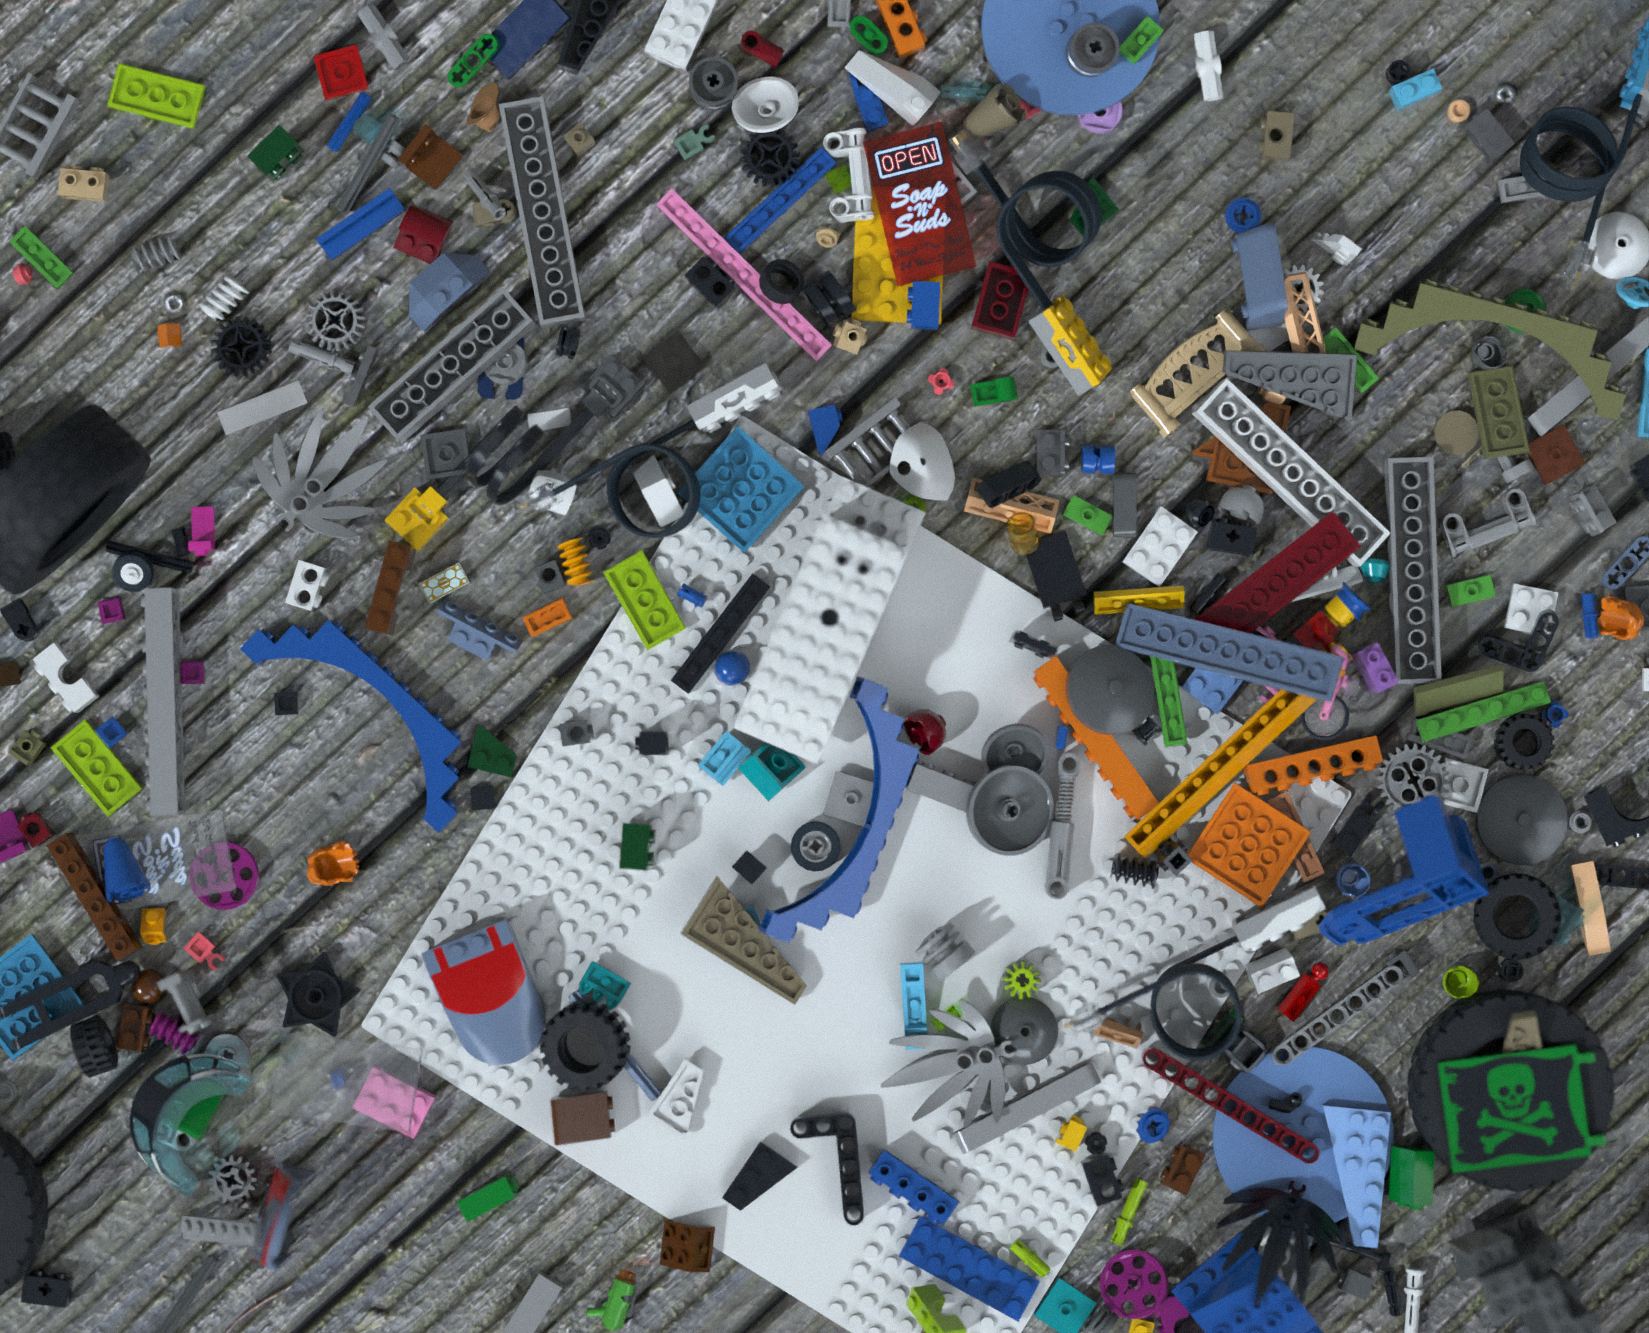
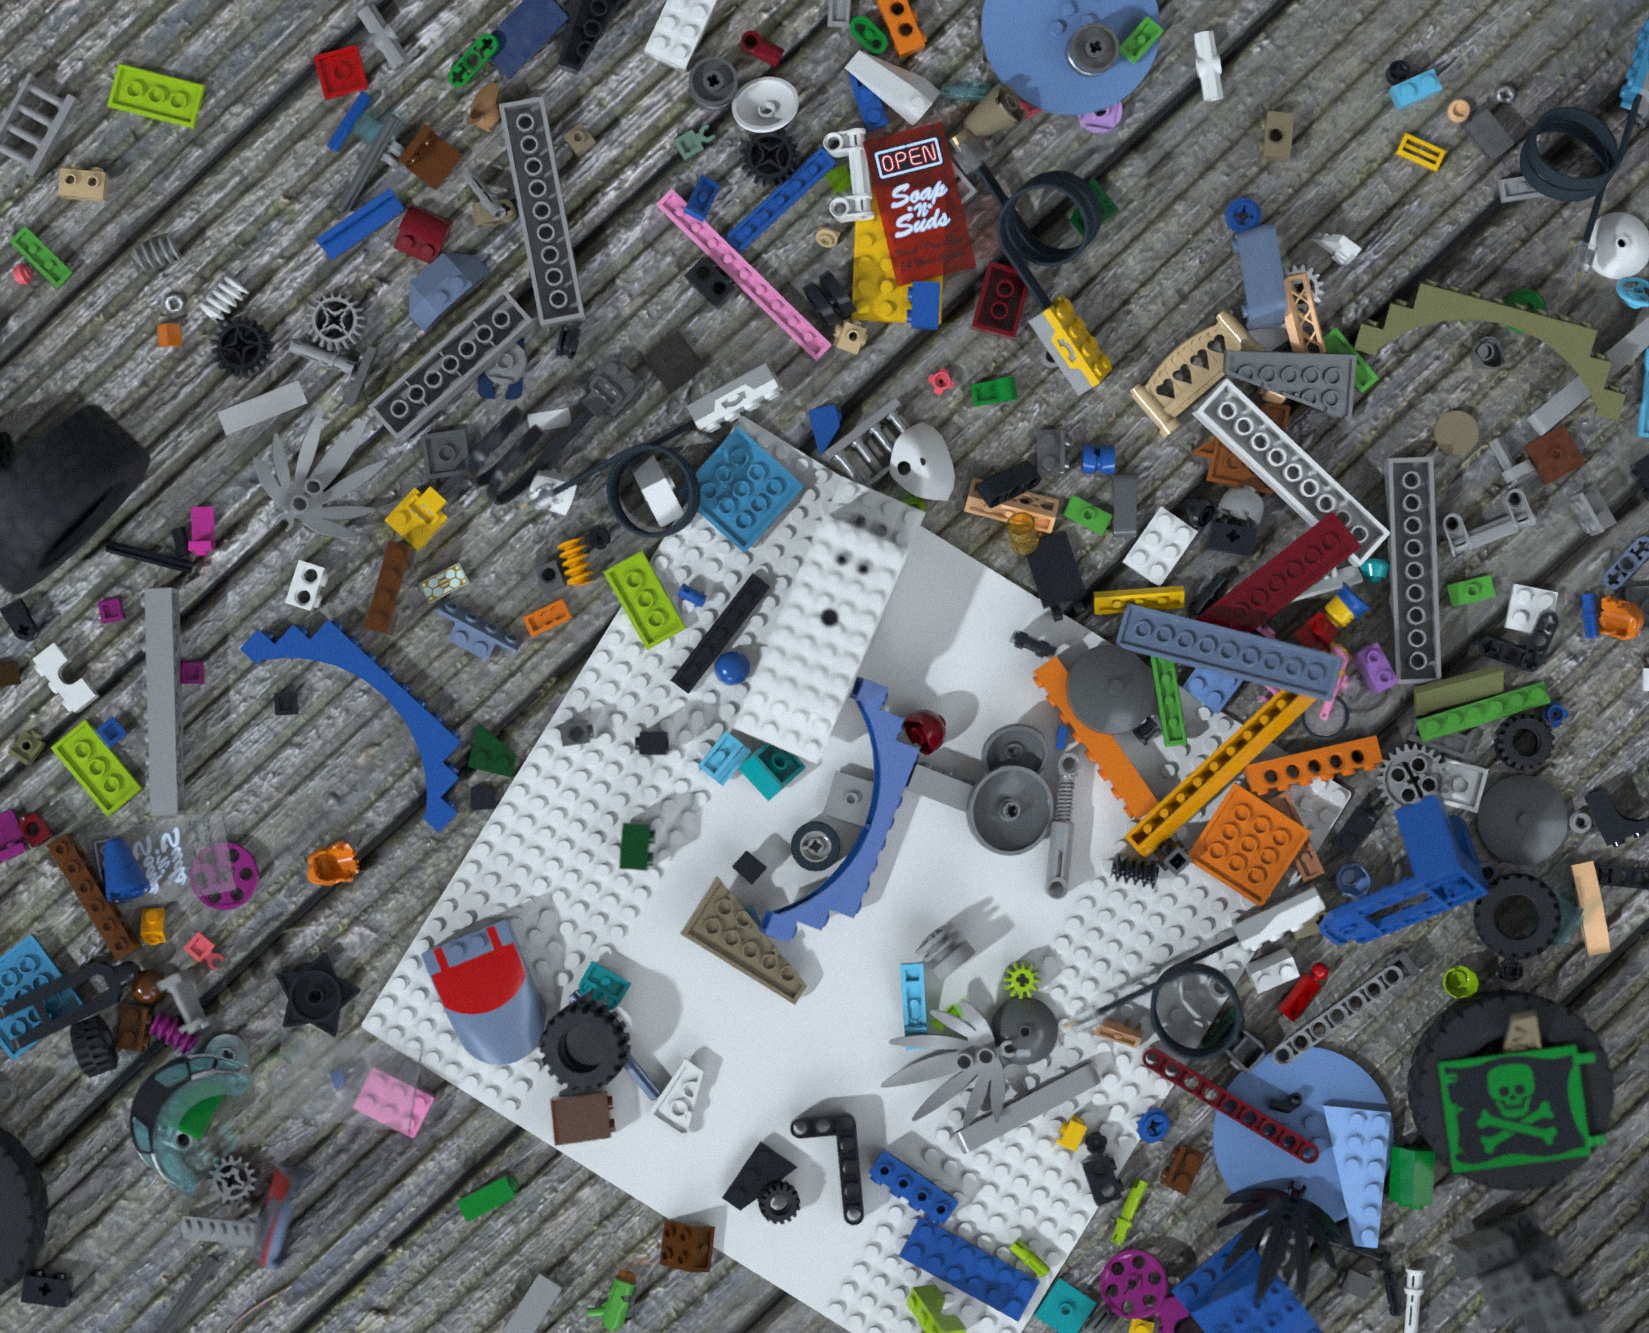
(132, 571): black wheel -> none
(276, 154): dark green brick -> none
(702, 198): none -> blue plate
(775, 293): black tyre -> none
(782, 1214): none -> black tyre
(1434, 167): none -> yellow tile
(1498, 412): olive tile -> none

